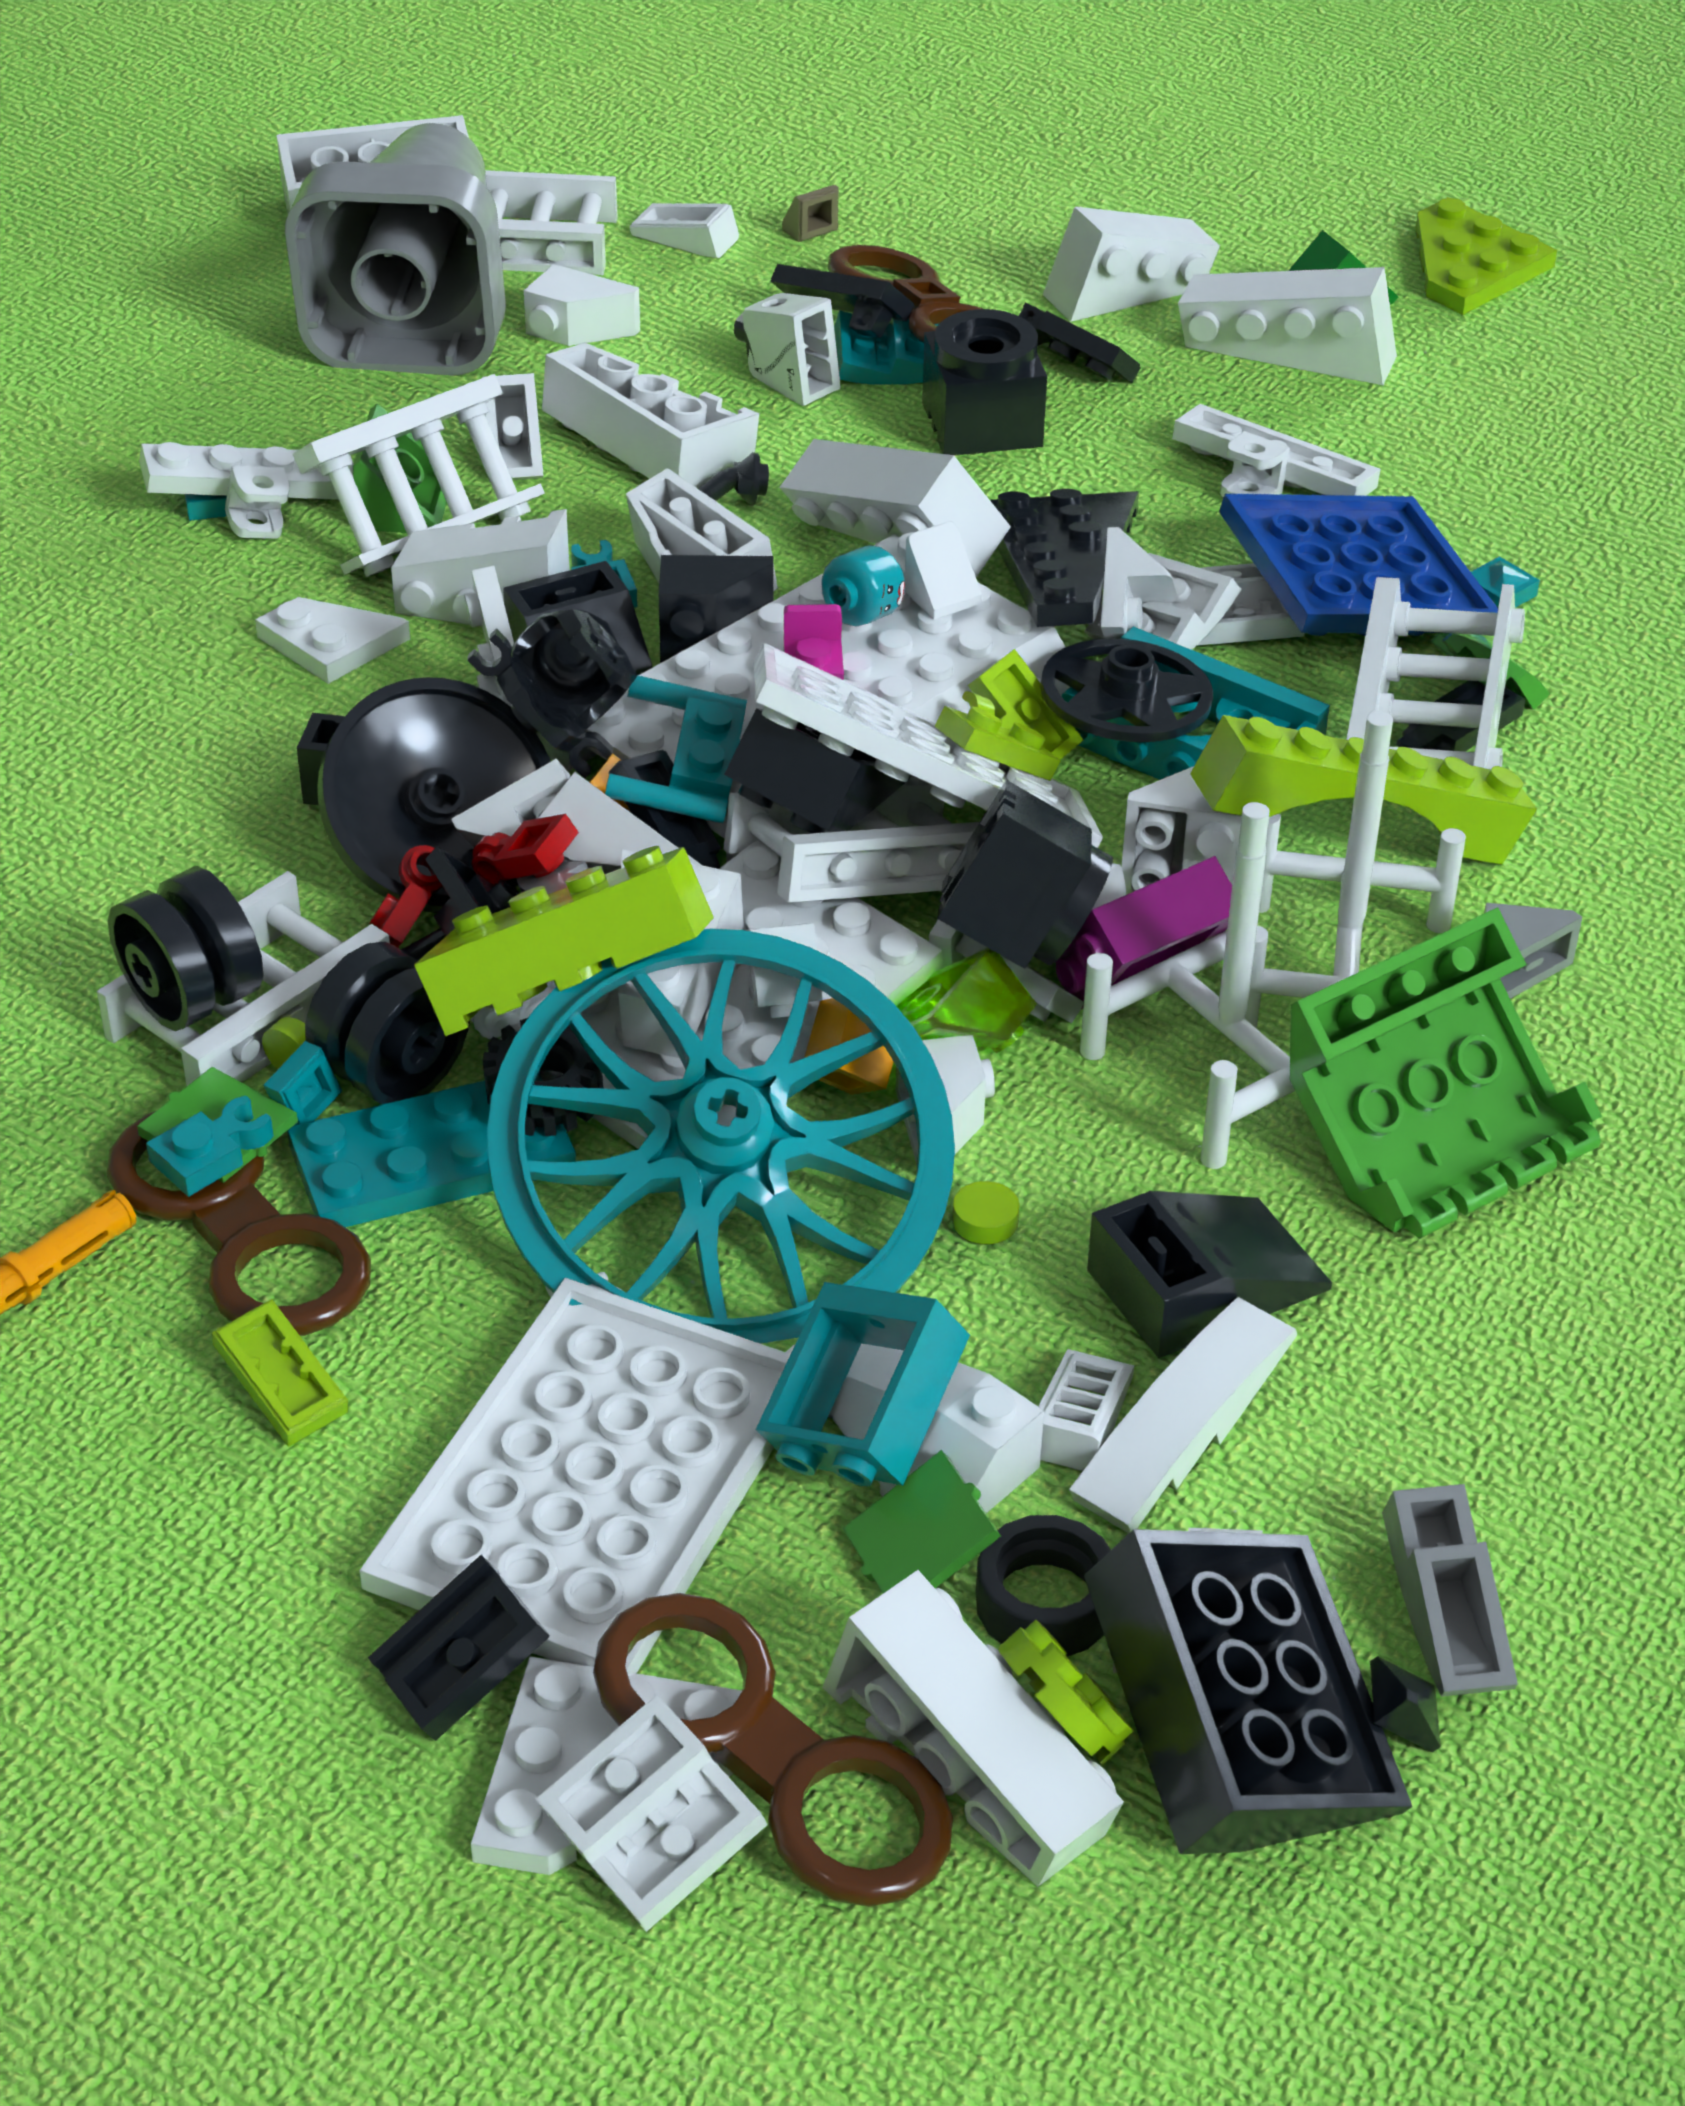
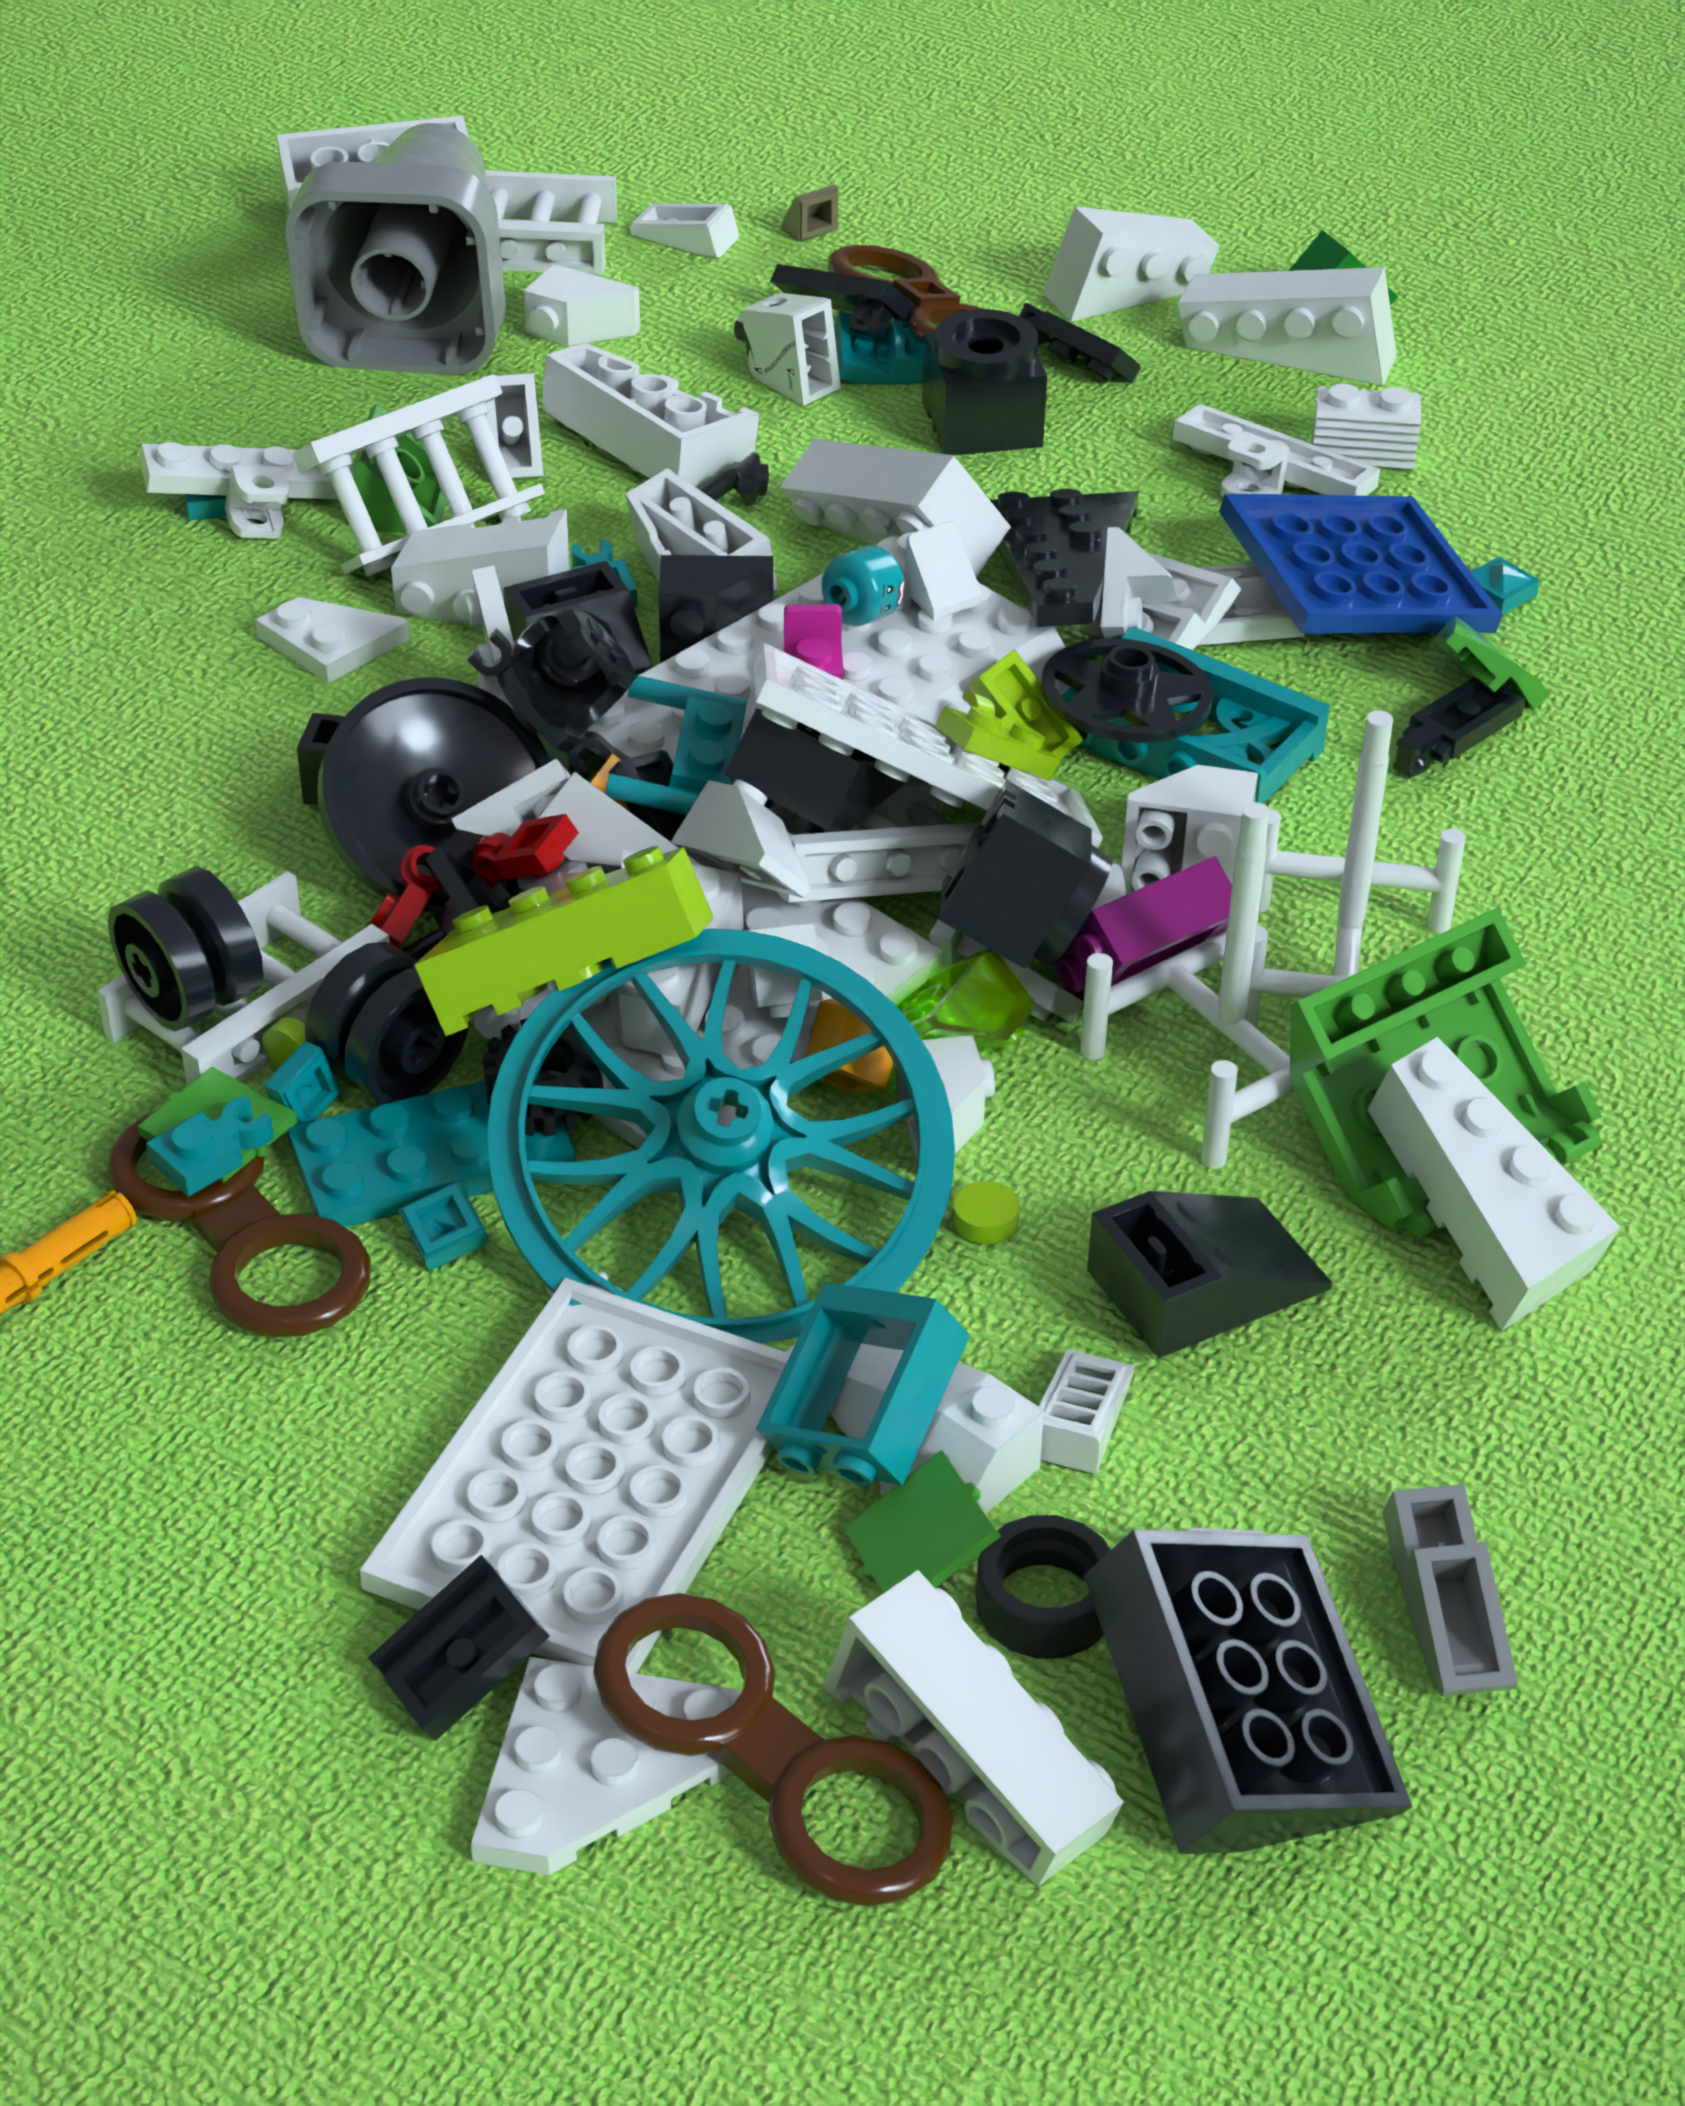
(280, 1372): lime plate -> none
(443, 1226): none -> teal tile
(651, 1812): white slope -> none
(740, 835): none -> white slope
(1065, 1692): lime plate -> none
(1182, 1413): white slope -> none
(1303, 766): lime arch -> none
(1368, 425): none -> white brick
(1386, 663): white fence -> none
(1404, 1704): black slope -> none
(1474, 255): lime plate -> none
(1490, 1182): none -> white wedge
(1544, 939): light grey slope -> none

